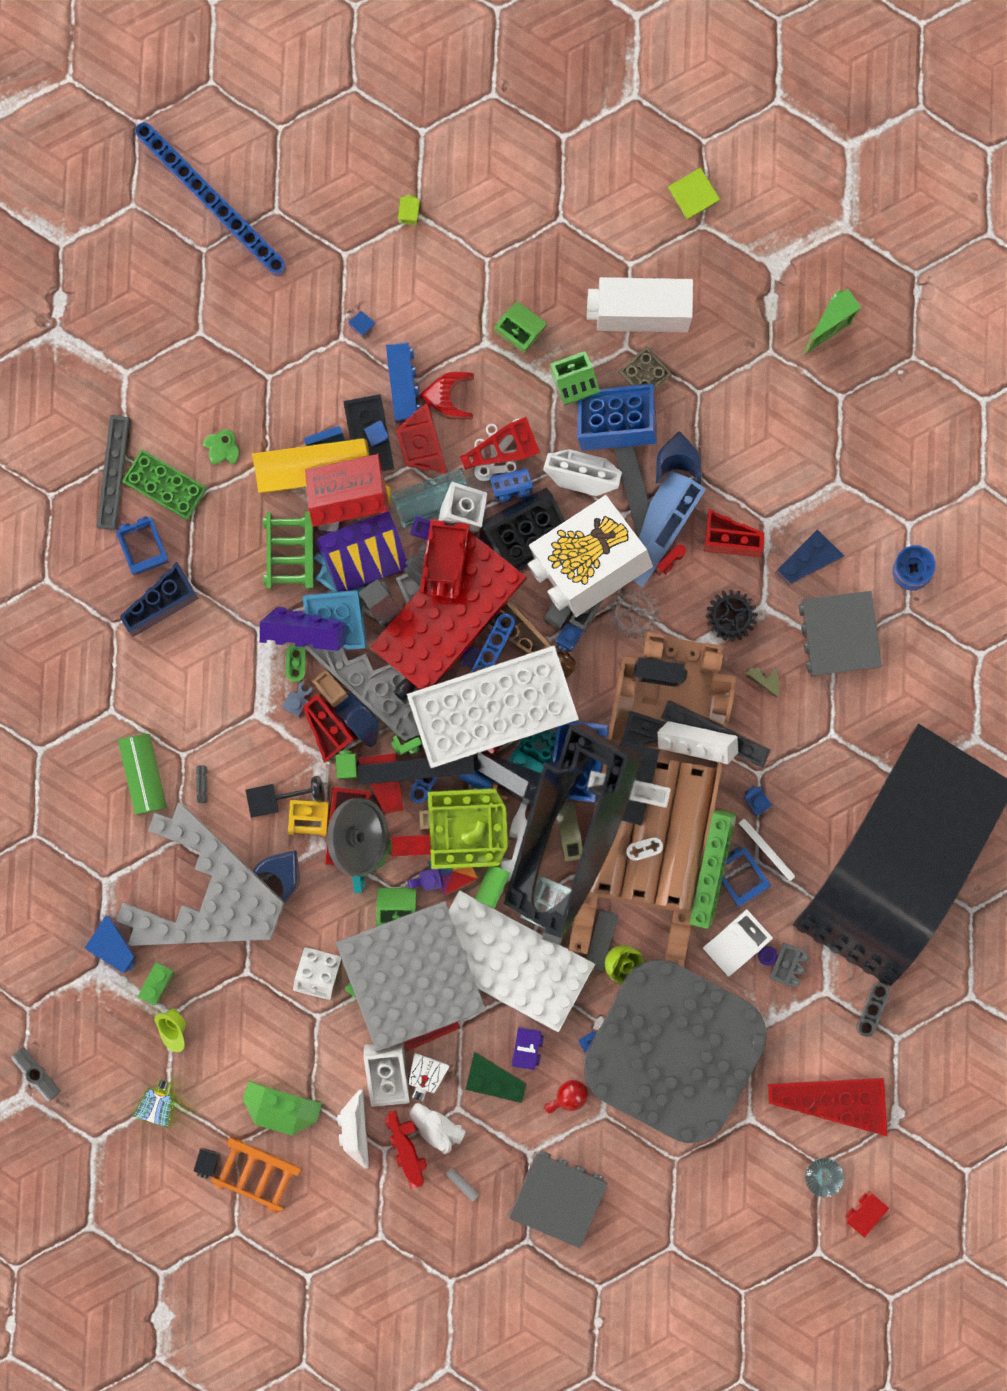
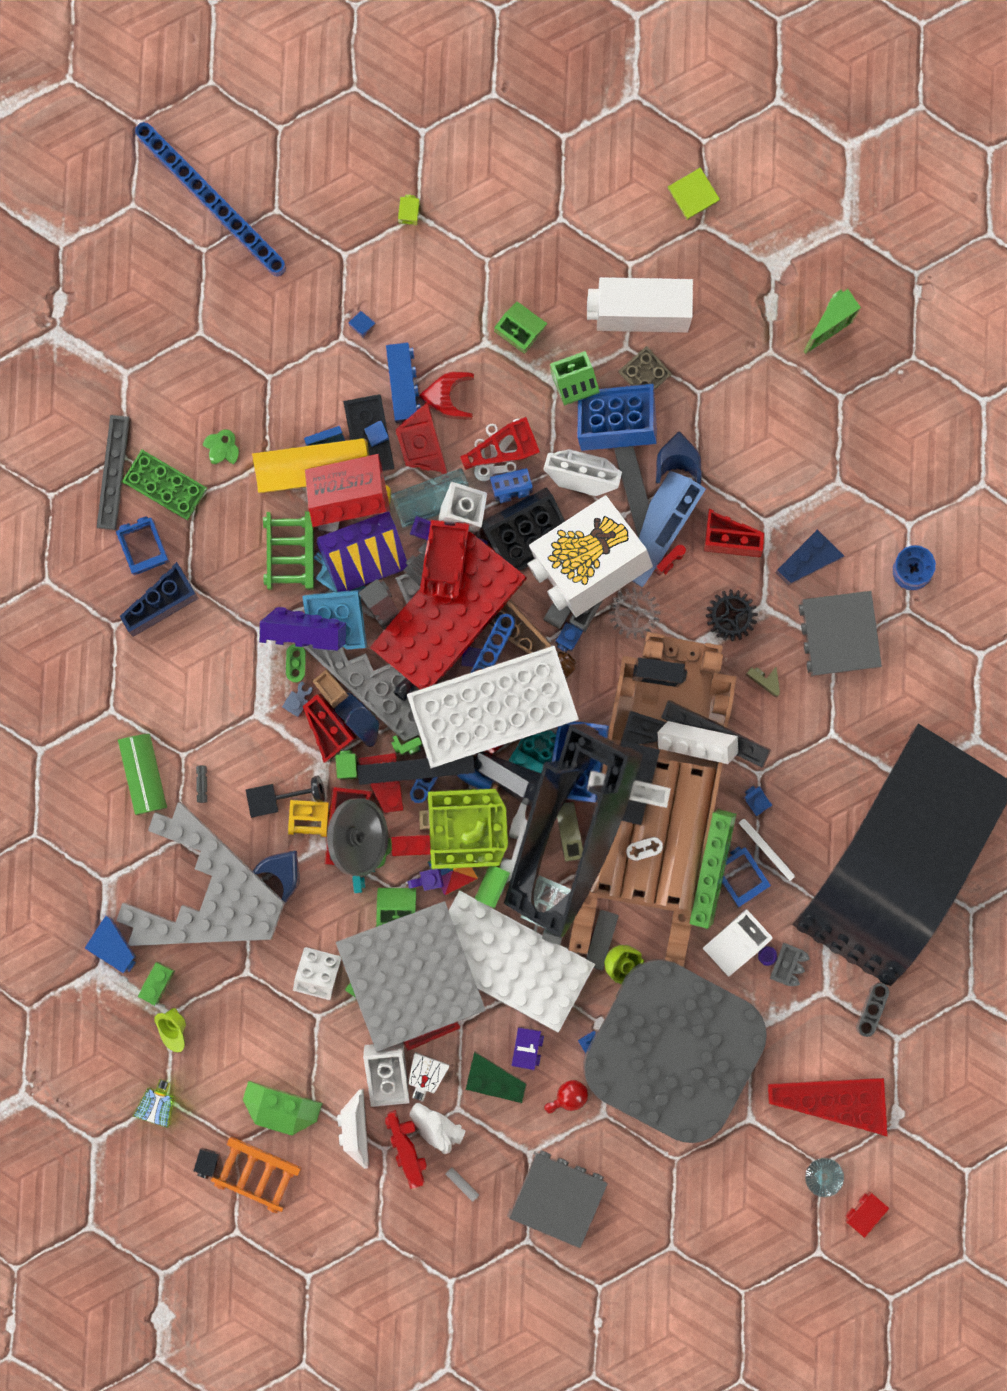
(27, 1064): dark grey piece -> none

